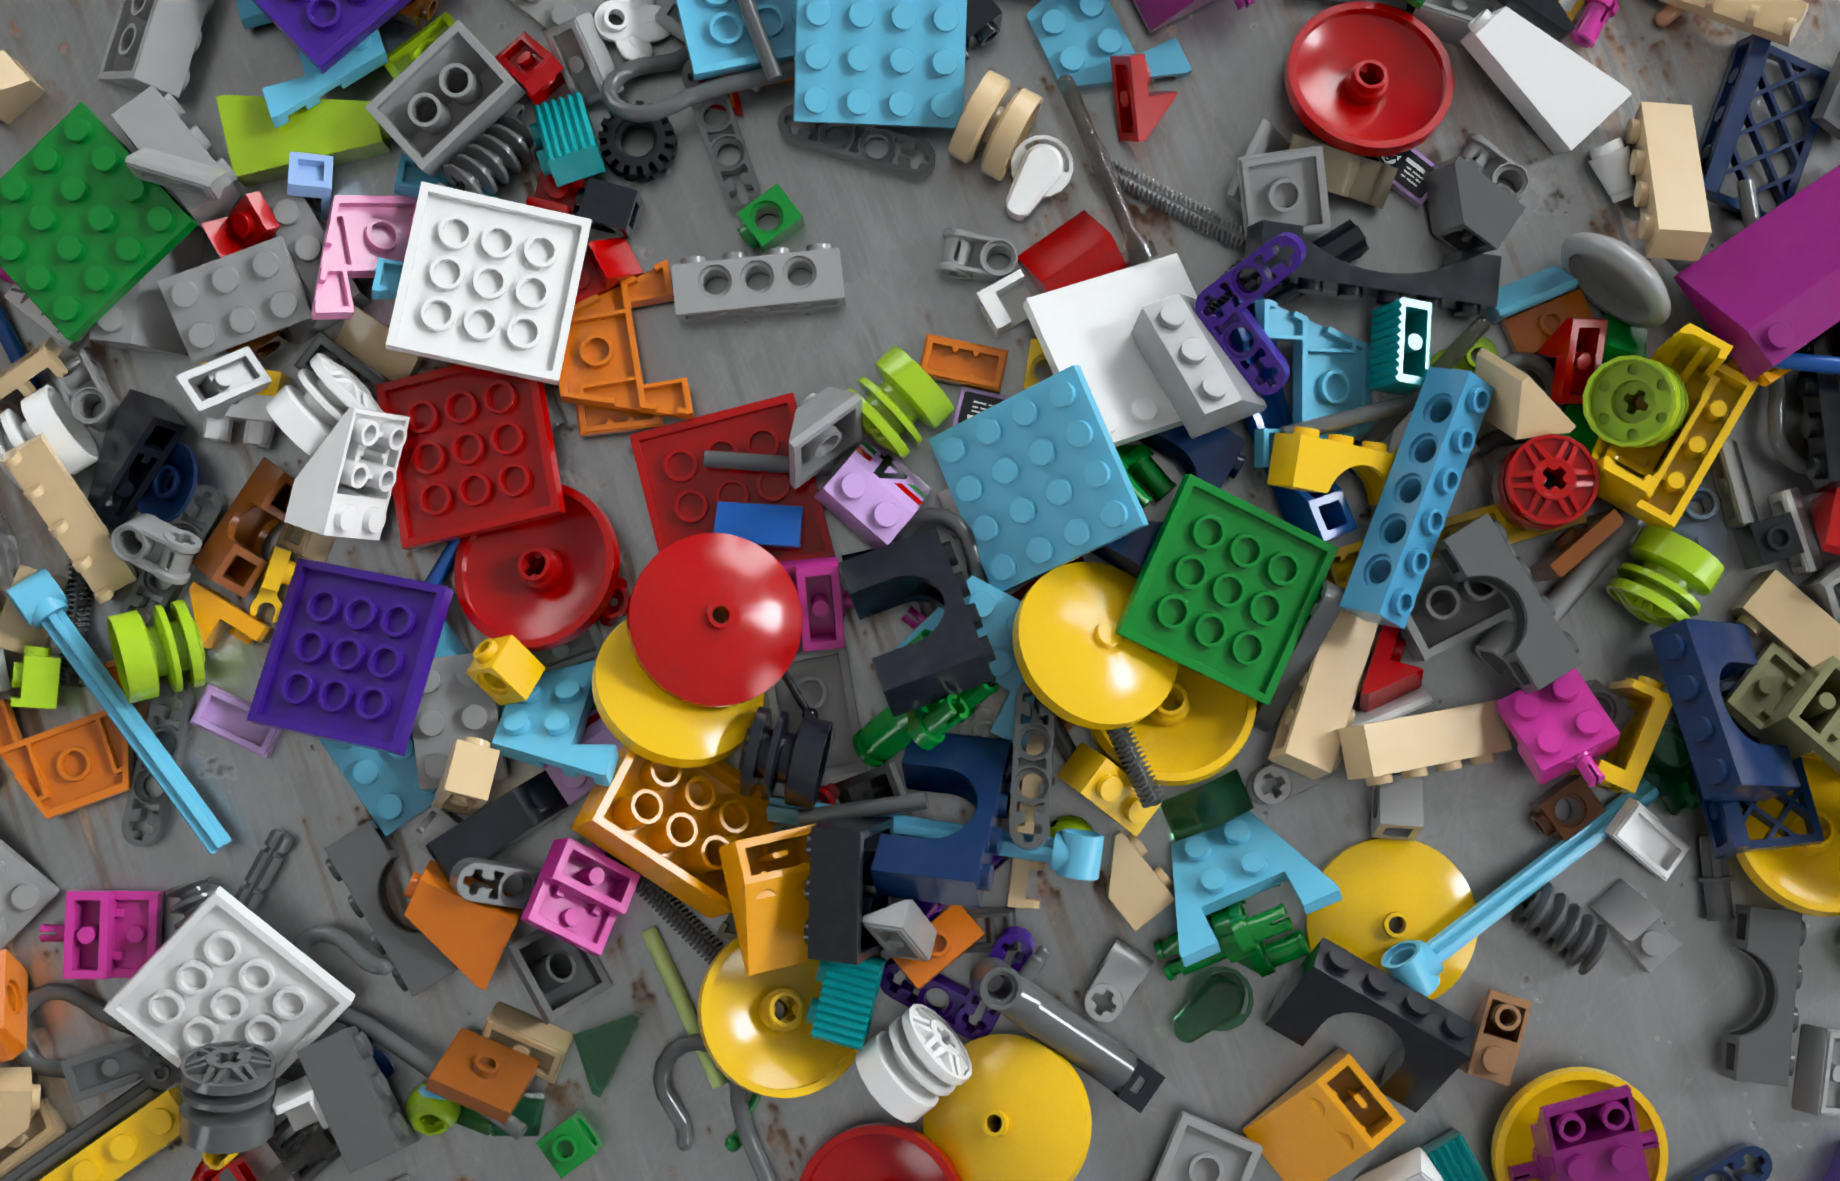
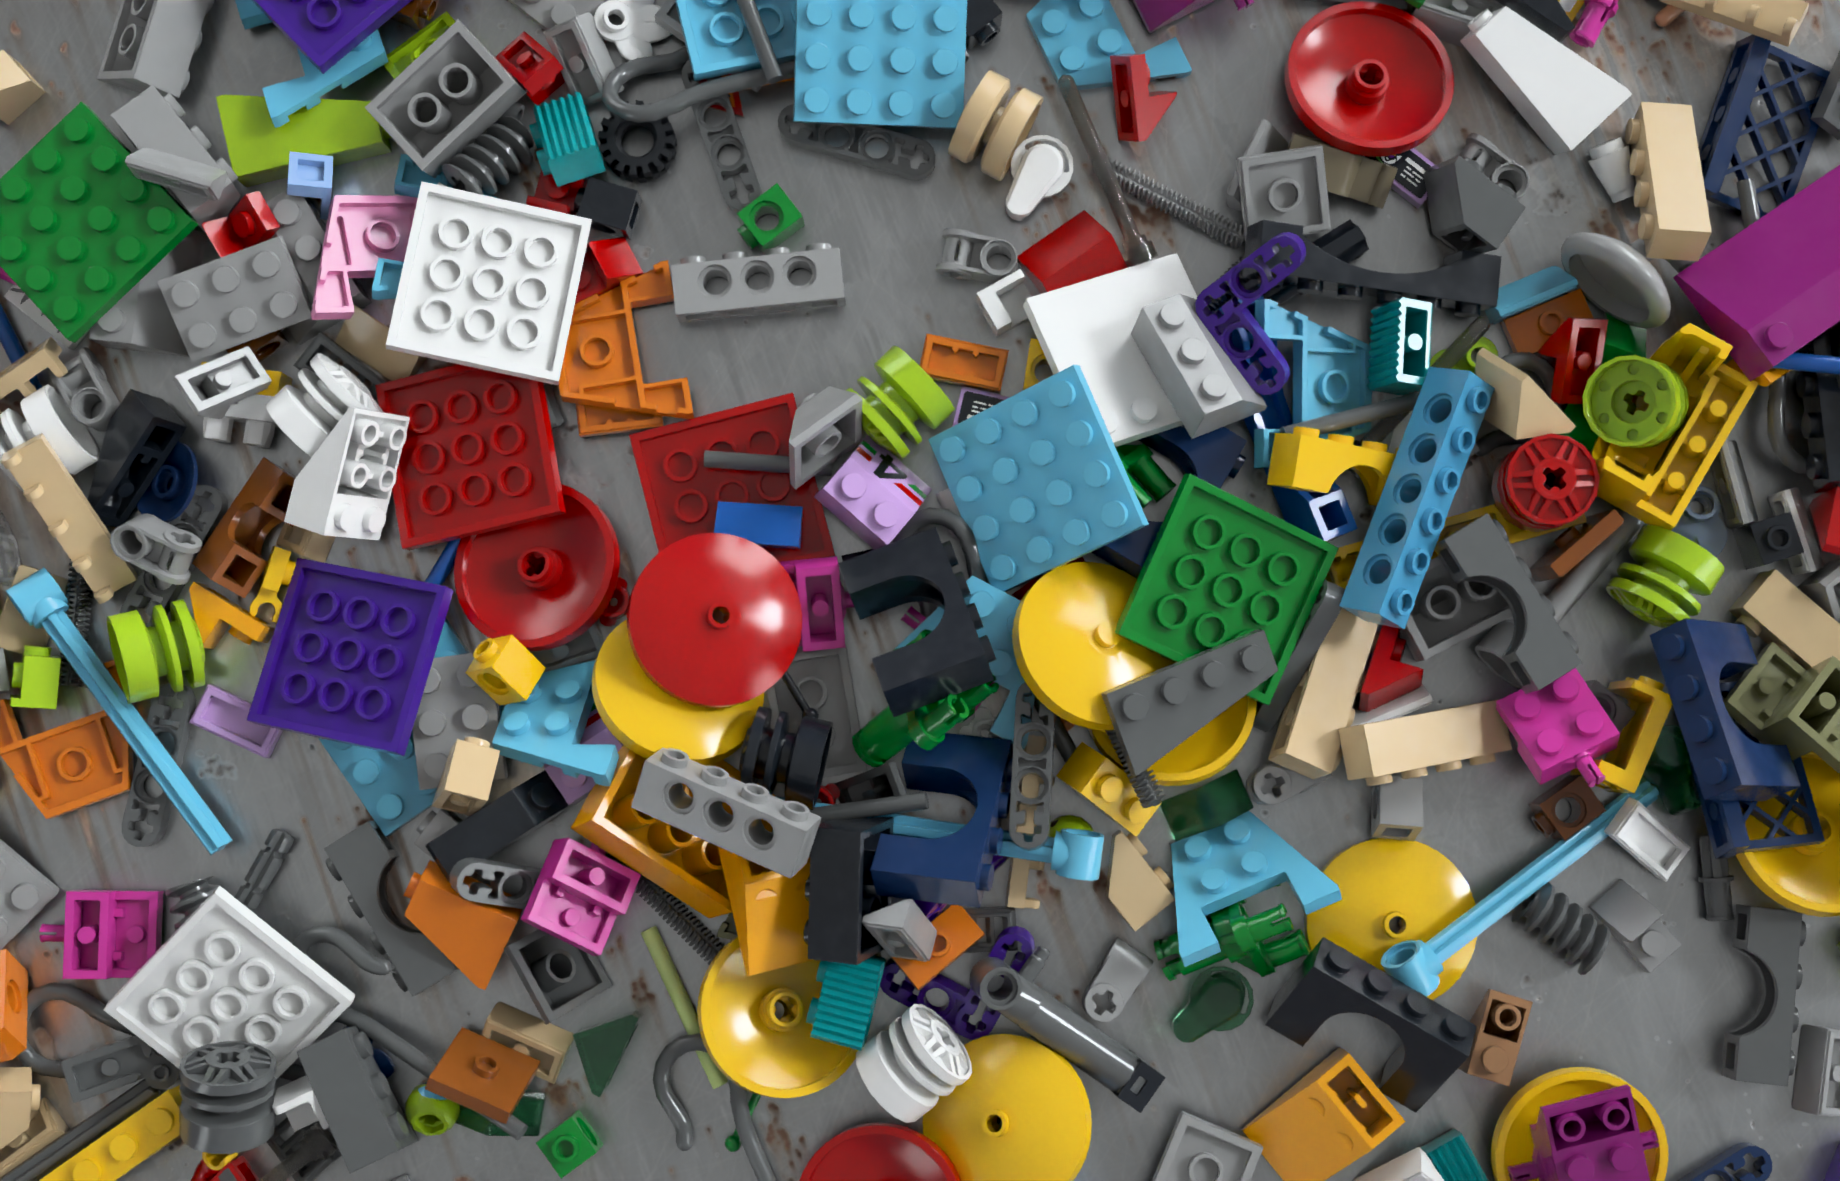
(663, 798): none -> light grey brick
(1180, 699): none -> dark grey wing

